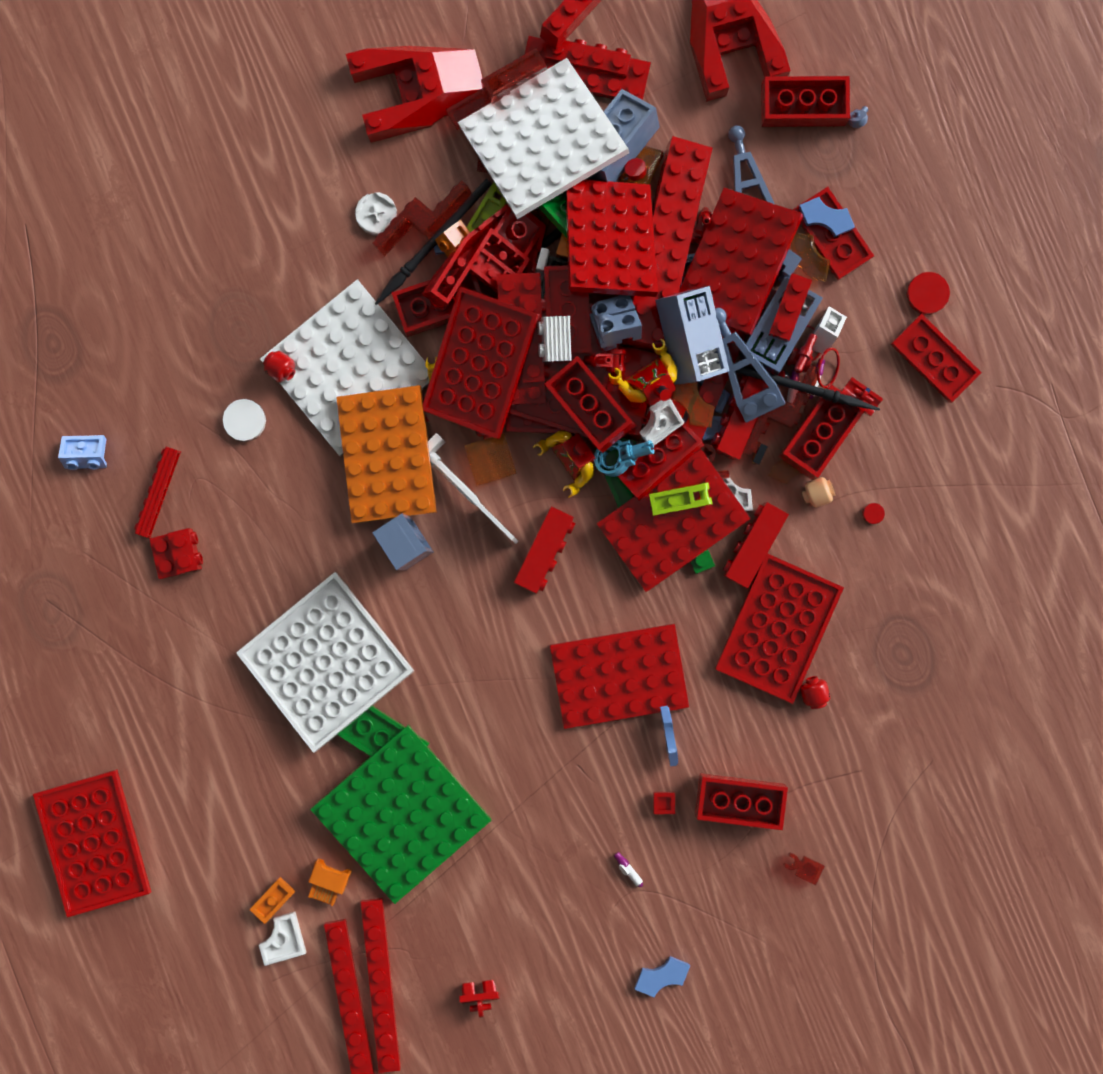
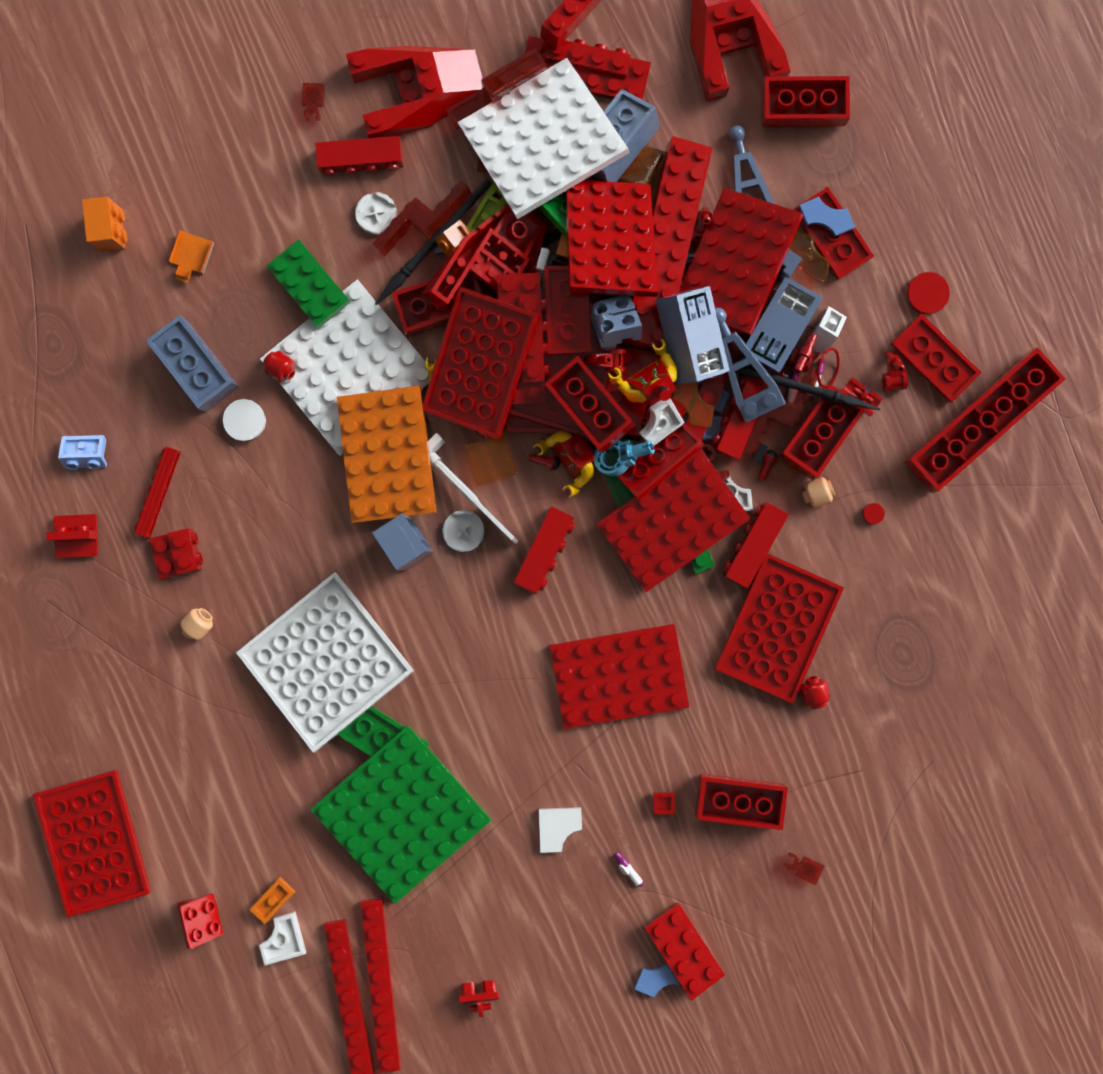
(75, 535): none -> red bracket
(104, 224): none -> orange brick
(190, 254): none -> orange piece
(192, 363): none -> sand blue piece
(196, 624): none -> light nougat head
(199, 920): none -> bracket
(308, 284): none -> green plate
(313, 97): none -> clear red plate
(327, 882): orange piece -> none
(359, 154): none -> red brick
(463, 531): none -> white tile
(551, 462): none -> red piece
(555, 338): white brick -> none
(556, 825): none -> white tile
(635, 169): red tile -> none
(669, 735): medium blue tile -> none
(679, 499): lime plate -> none
(684, 951): none -> red plate
(769, 458): none -> red piece
(790, 307): red plate -> none
(858, 117): sand blue piece -> none
(895, 375): none -> red piece
(984, 420): none -> red brick

